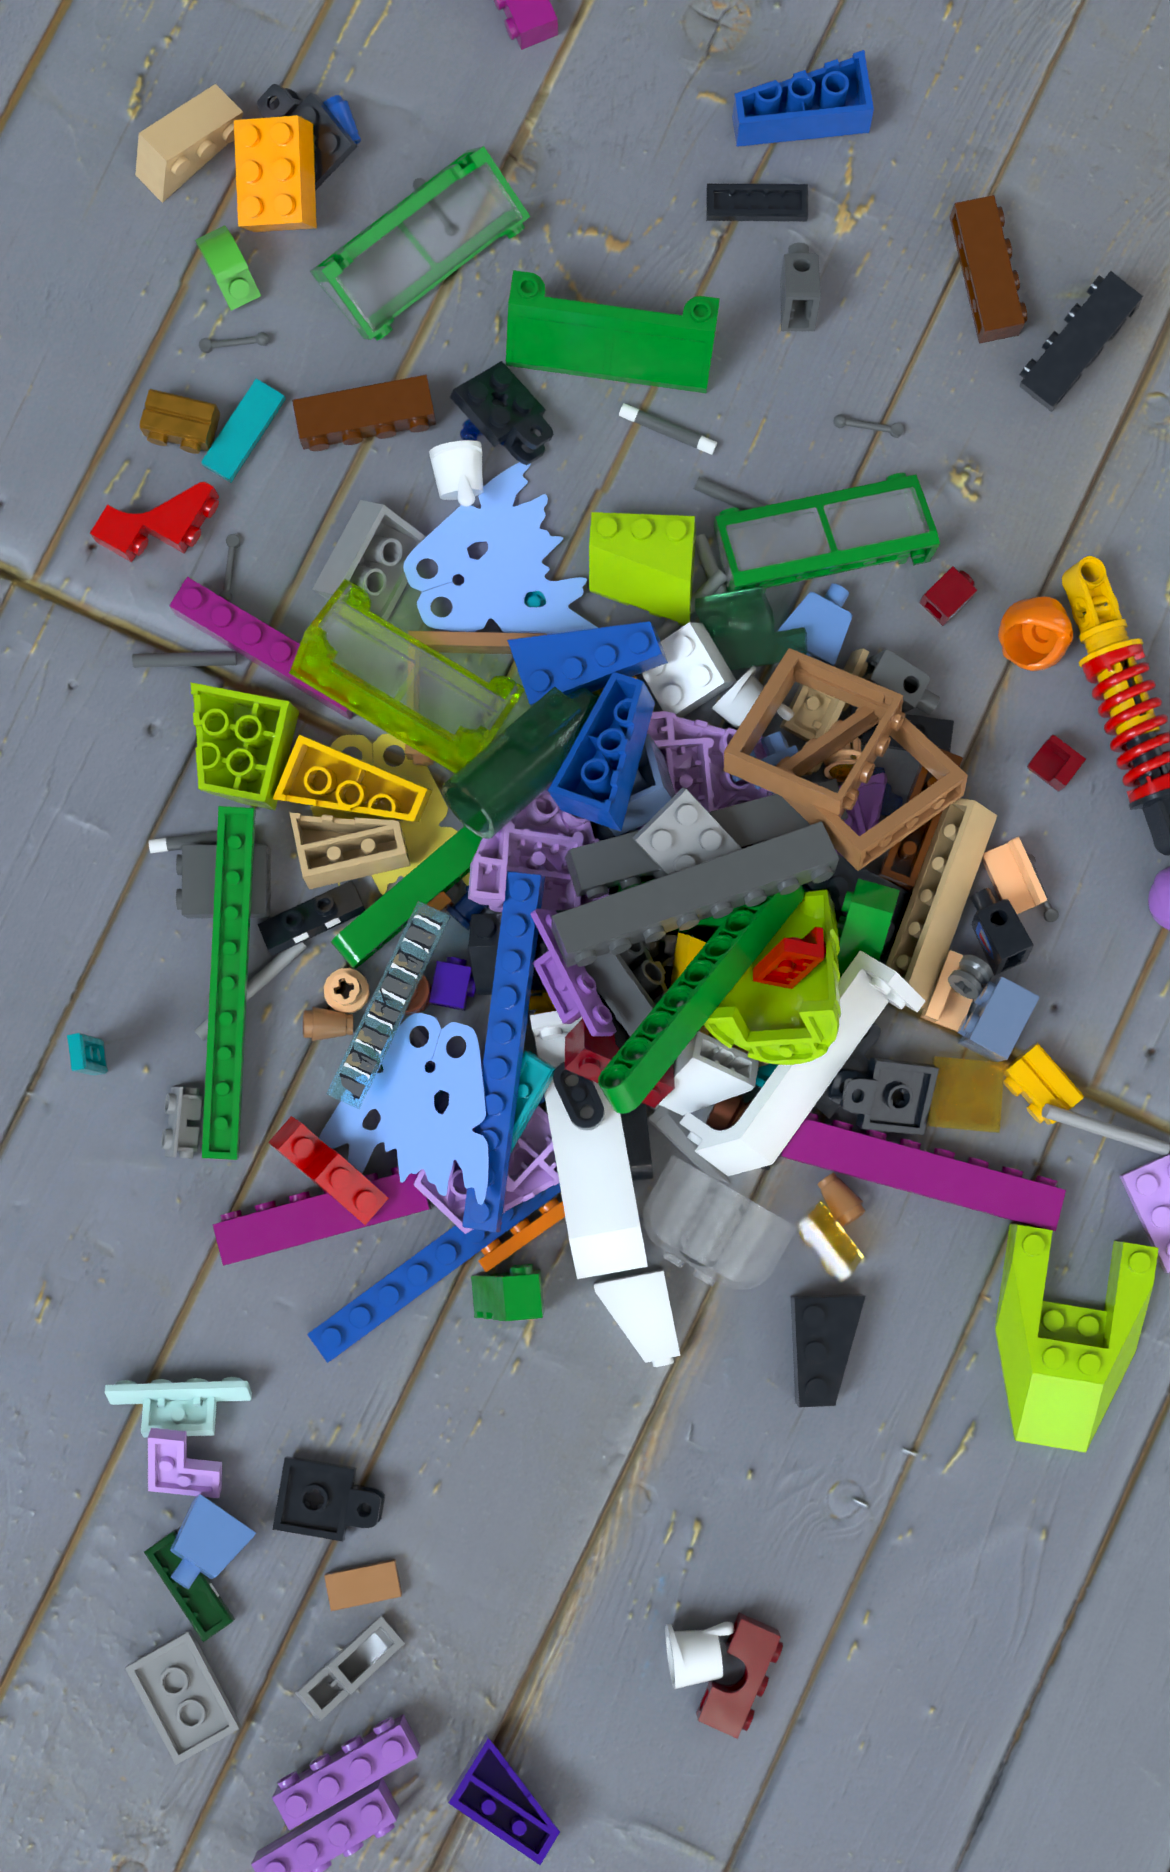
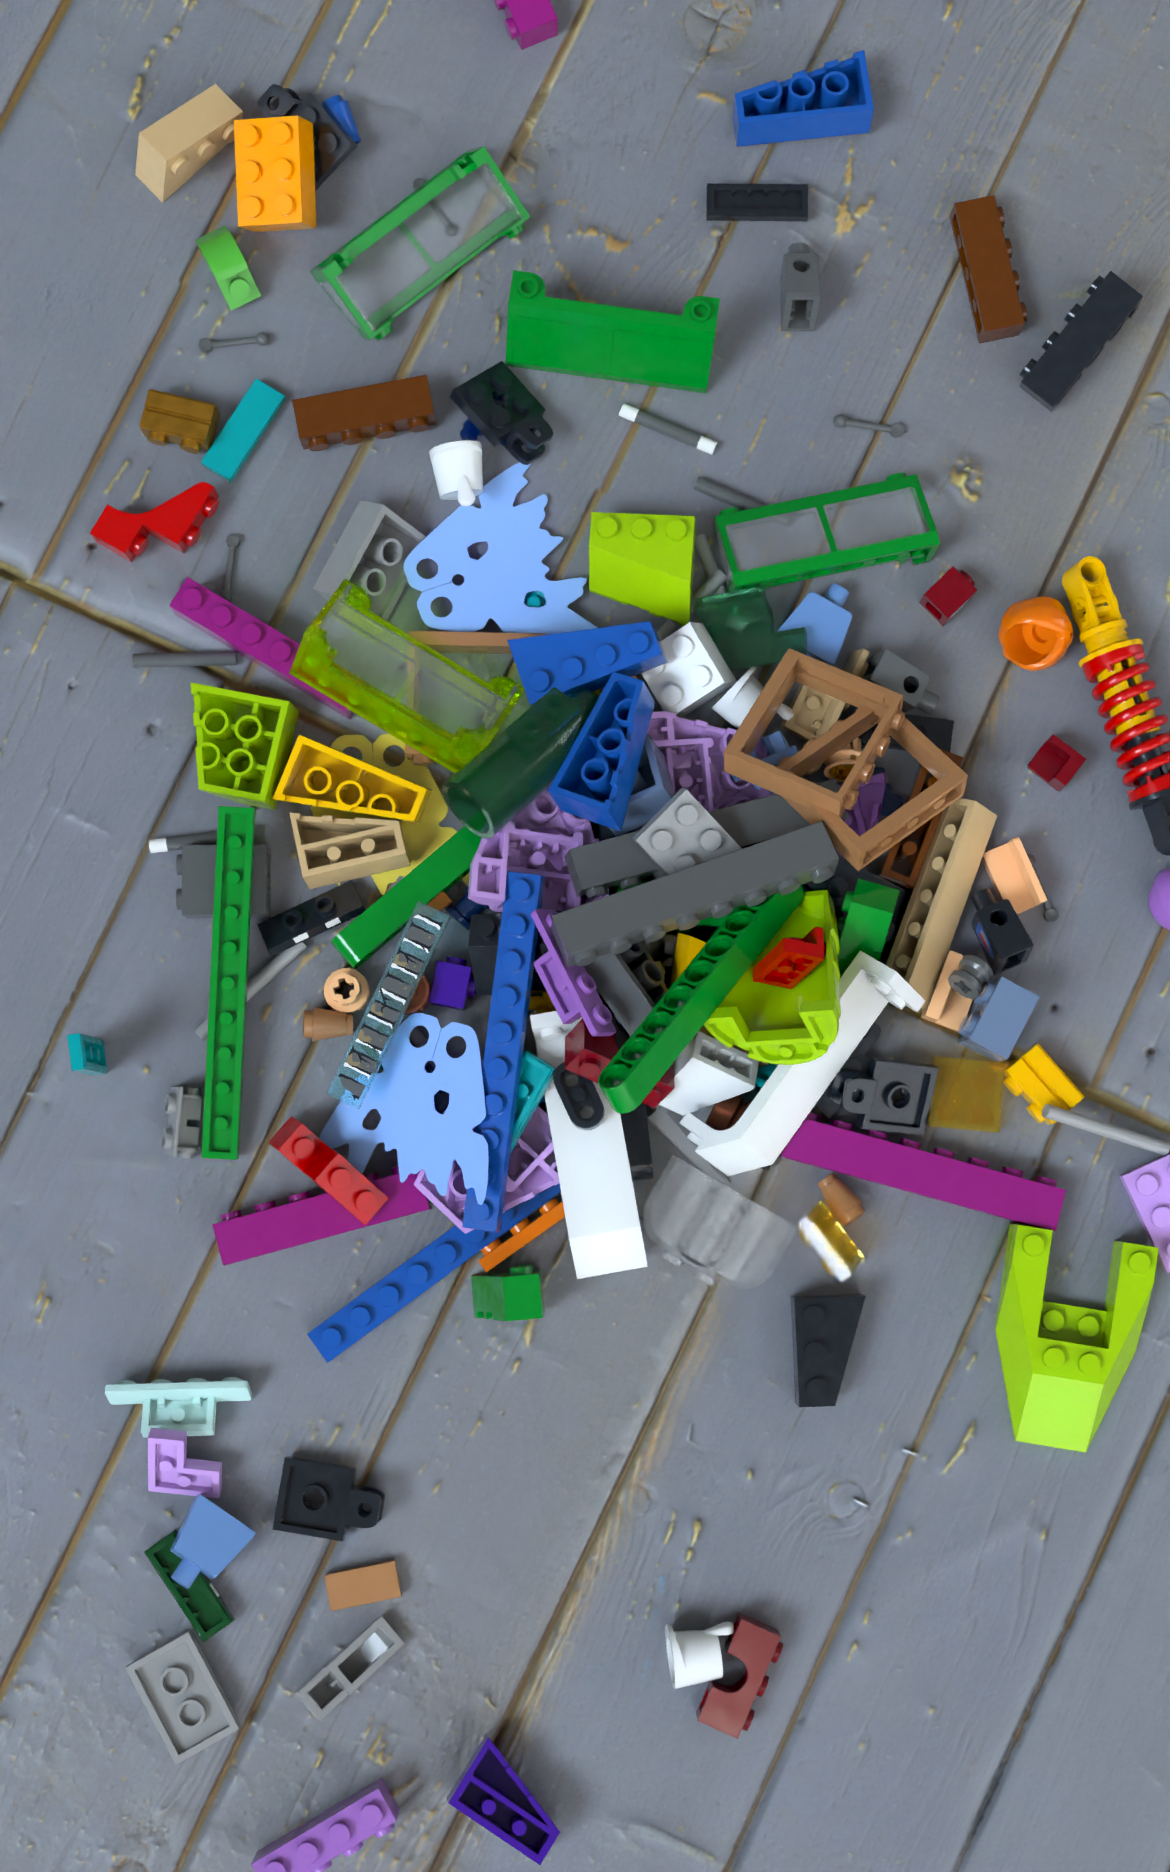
(345, 1772): medium lavender brick -> none
(643, 1313): white slope -> none

